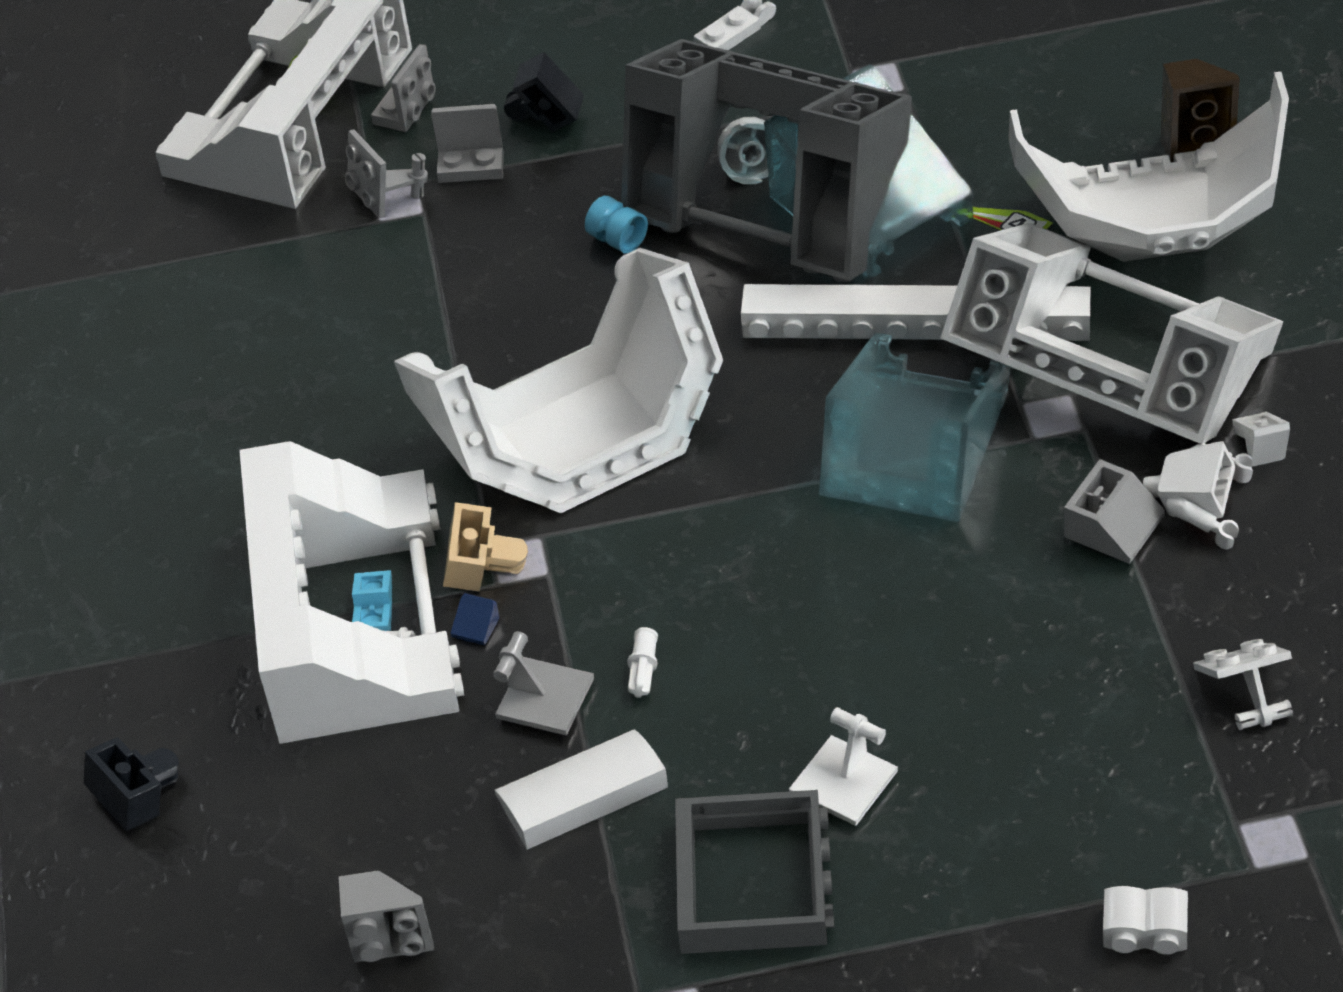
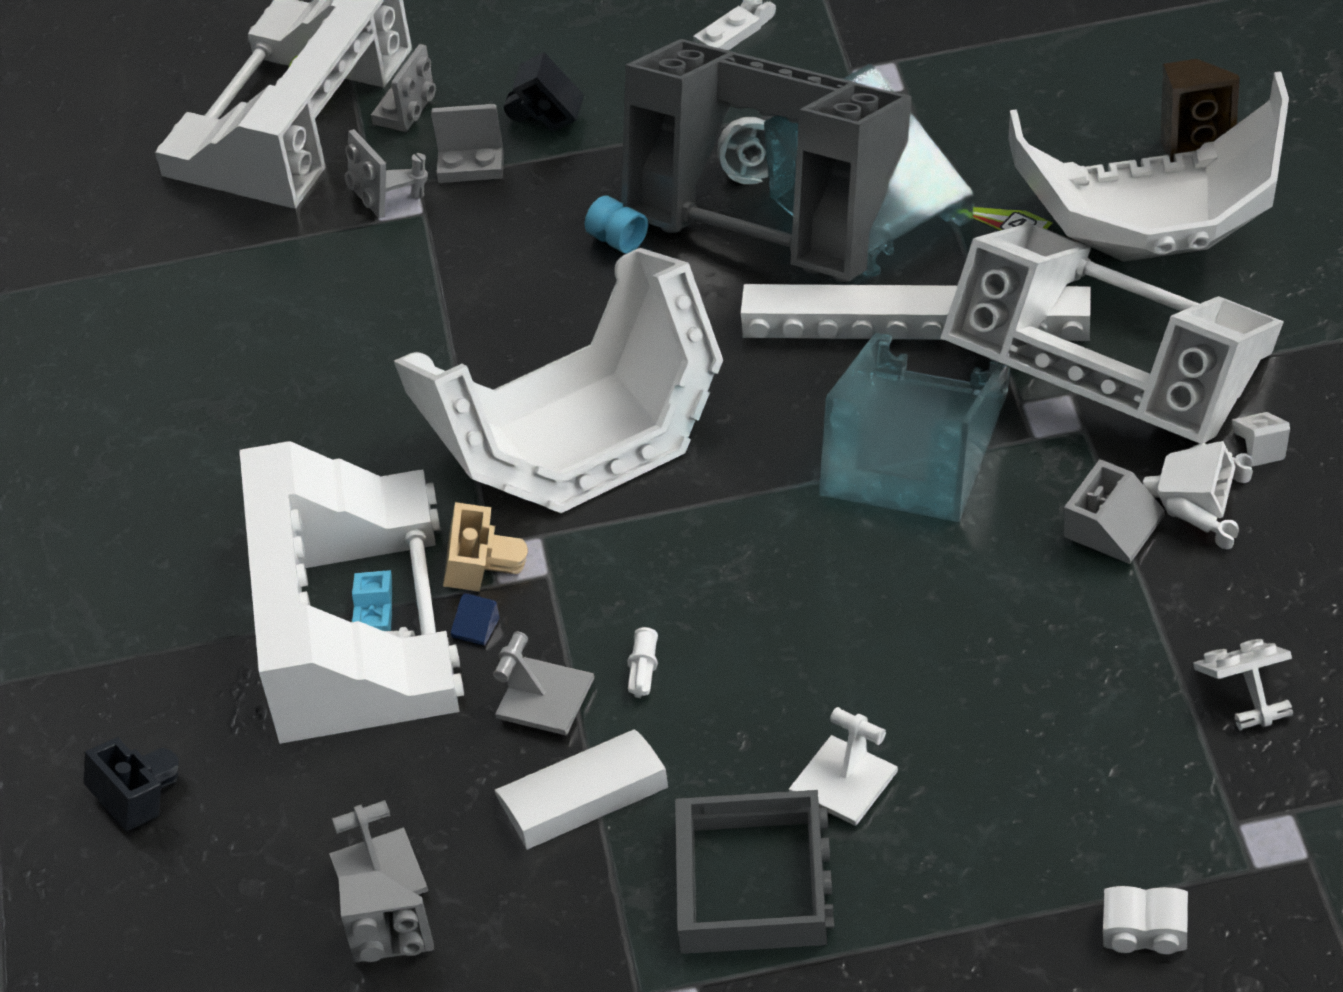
(386, 853): none -> light grey plate

